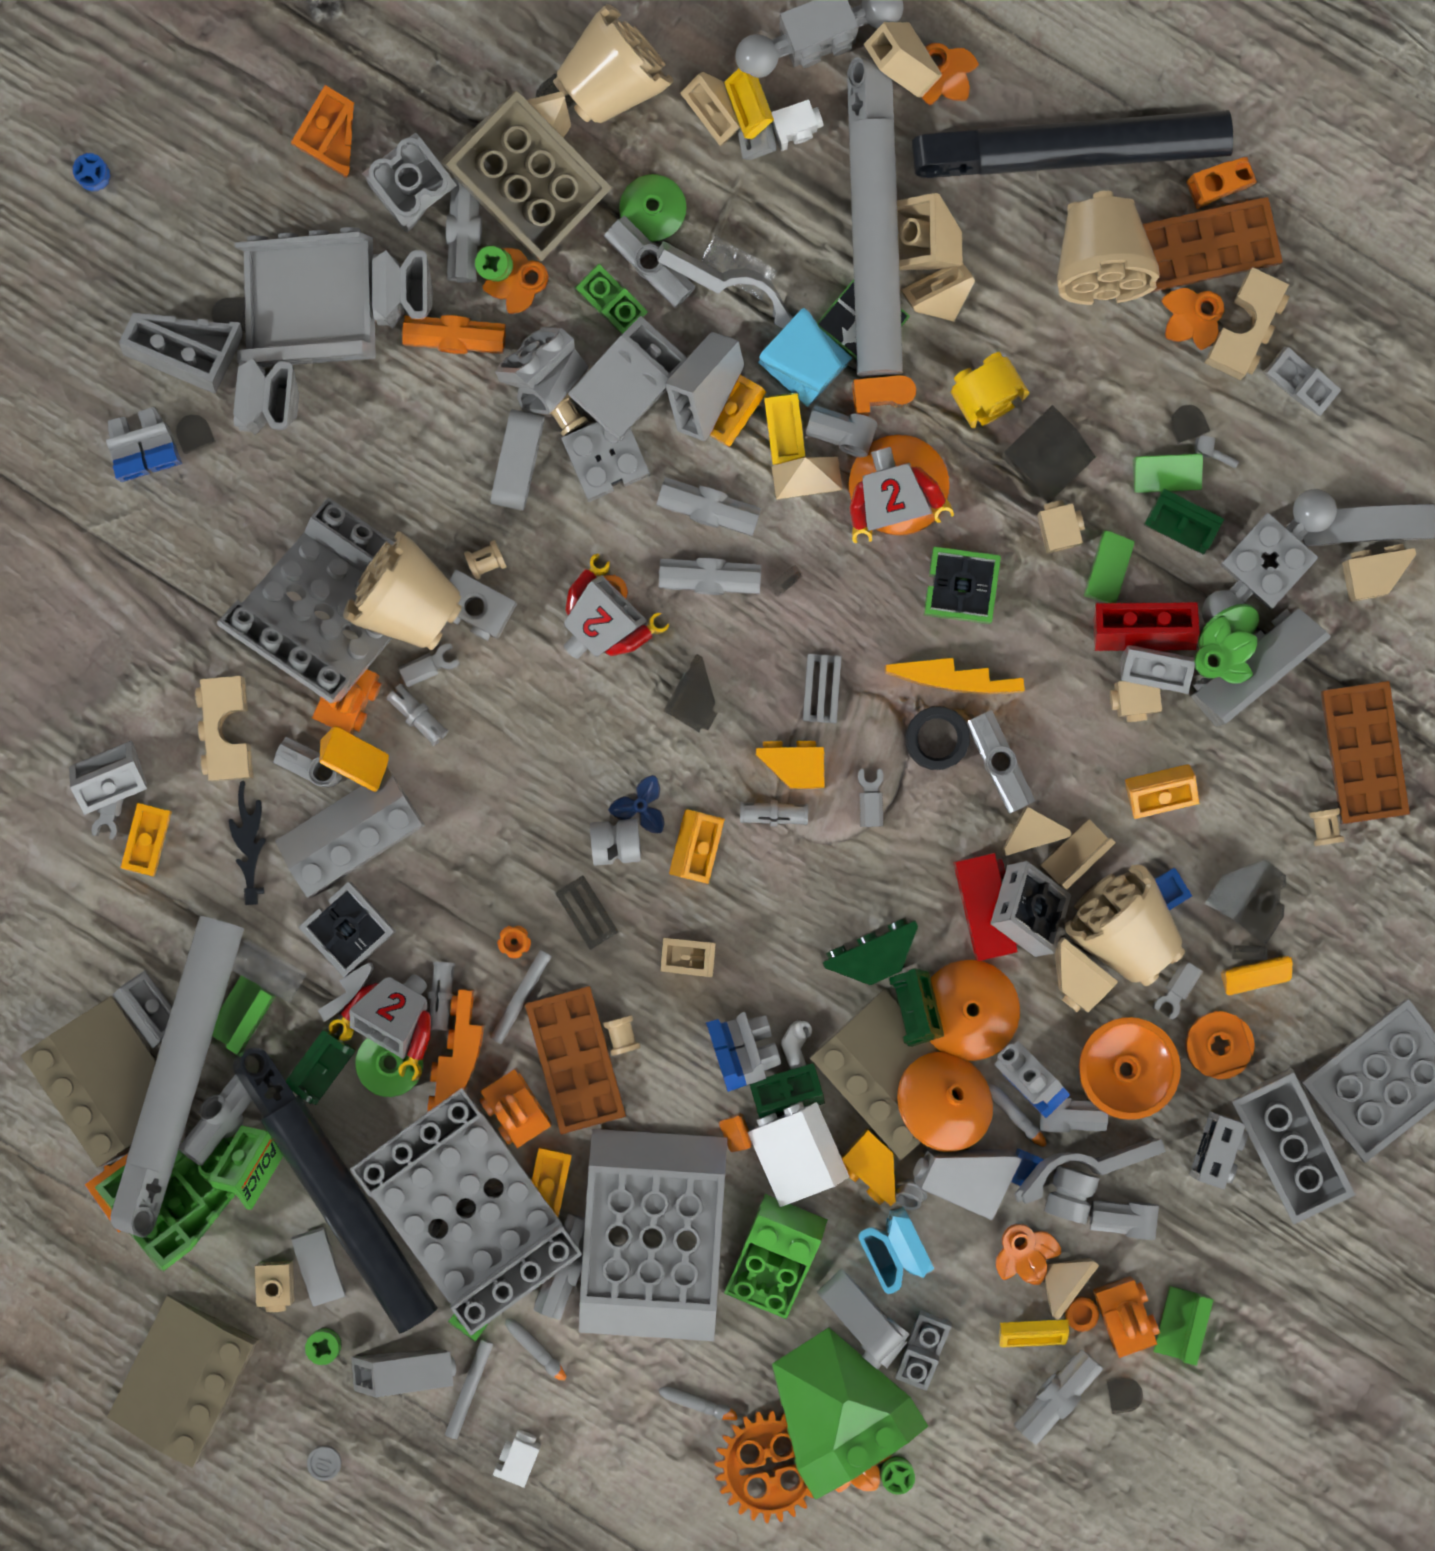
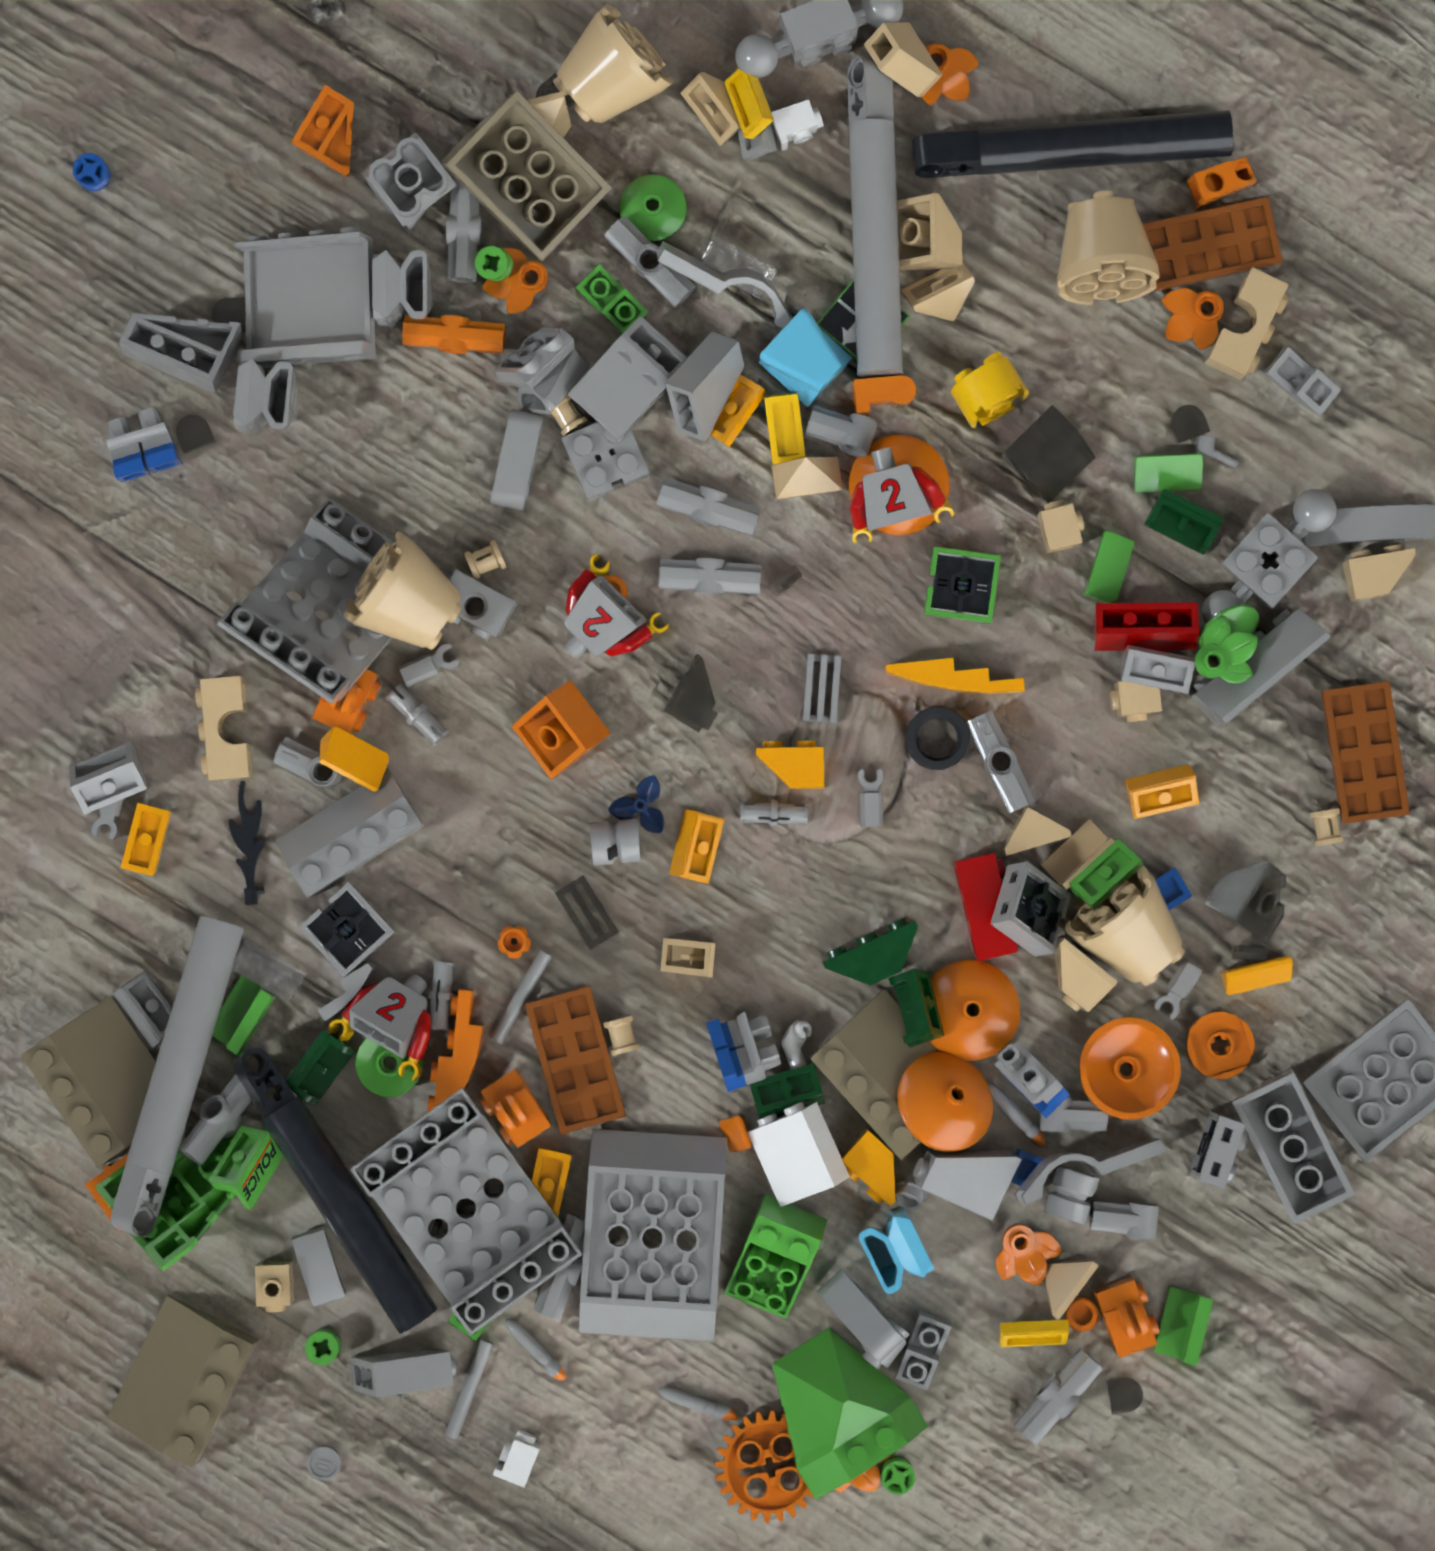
(560, 729): none -> orange slope
(1105, 874): none -> bright green panel

